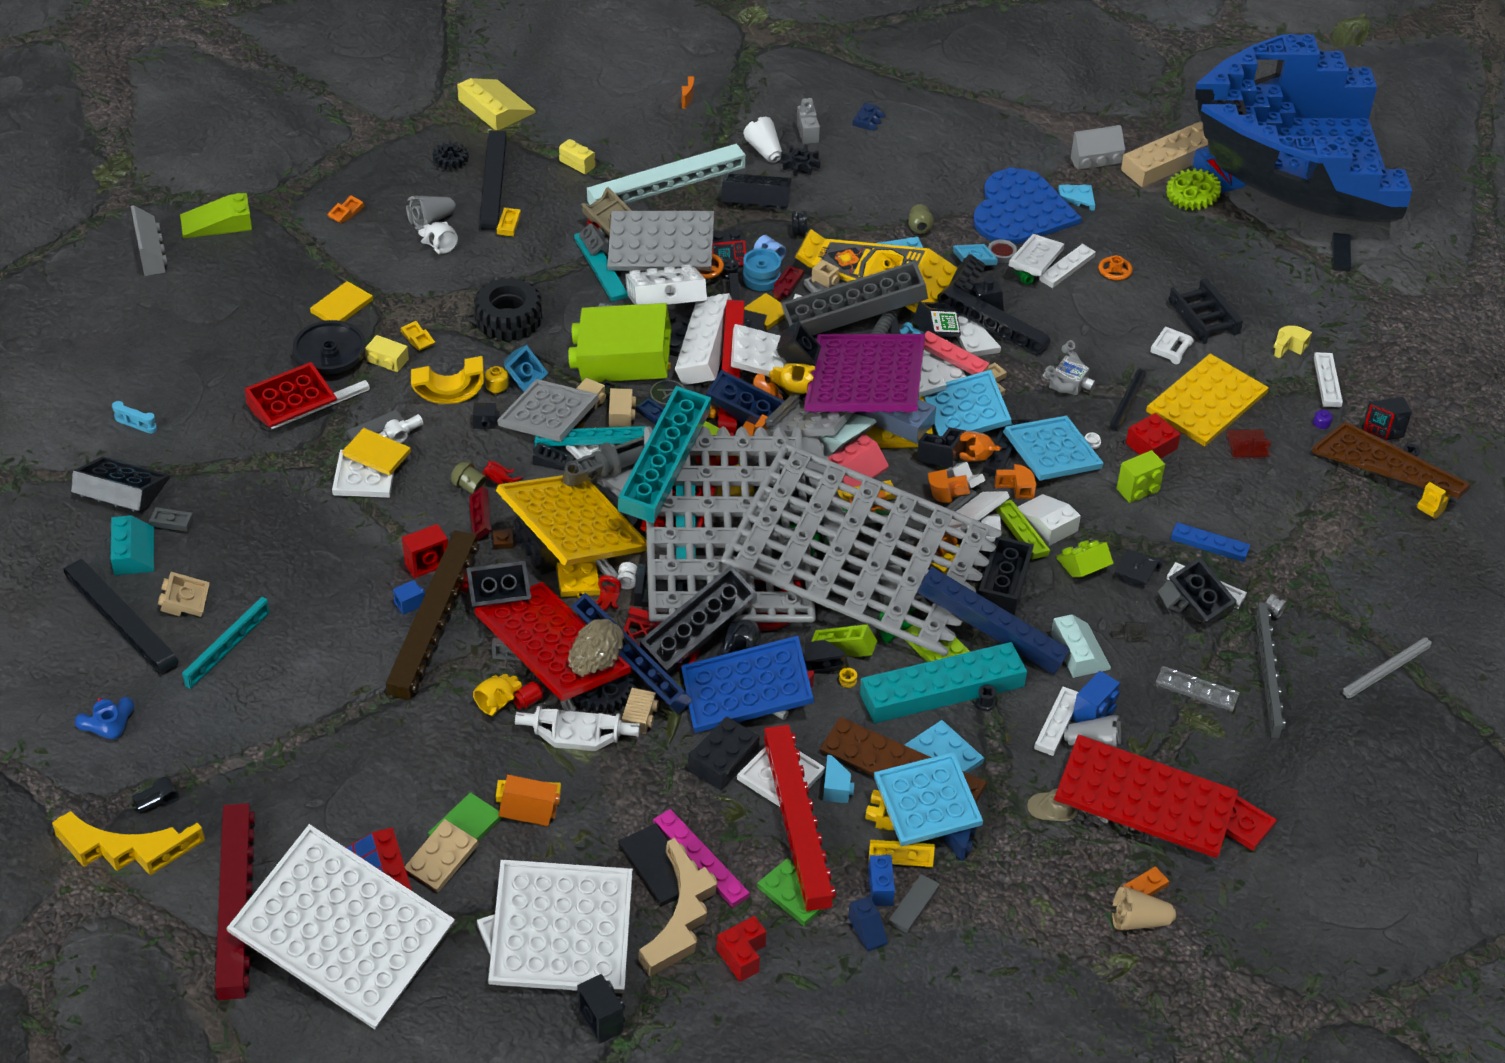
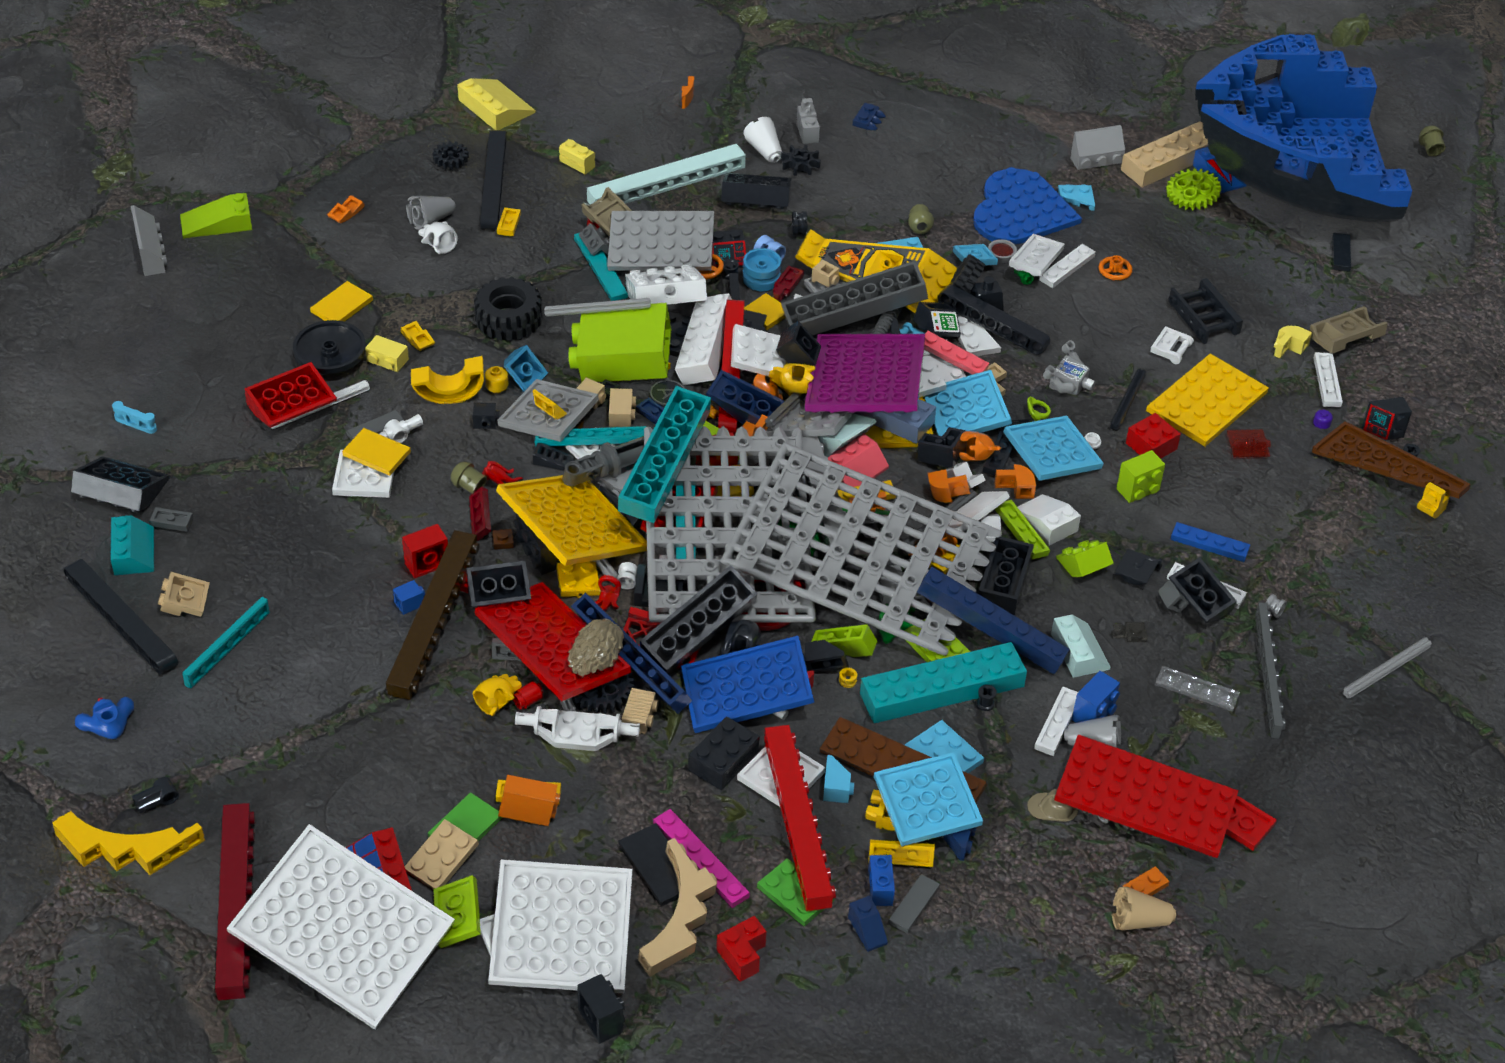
(461, 903): none -> lime plate
(547, 405): none -> yellow slope
(597, 307): none -> light grey axle
(1035, 414): none -> lime piece
(1344, 328): none -> dark tan piece
(1432, 140): none -> olive piece

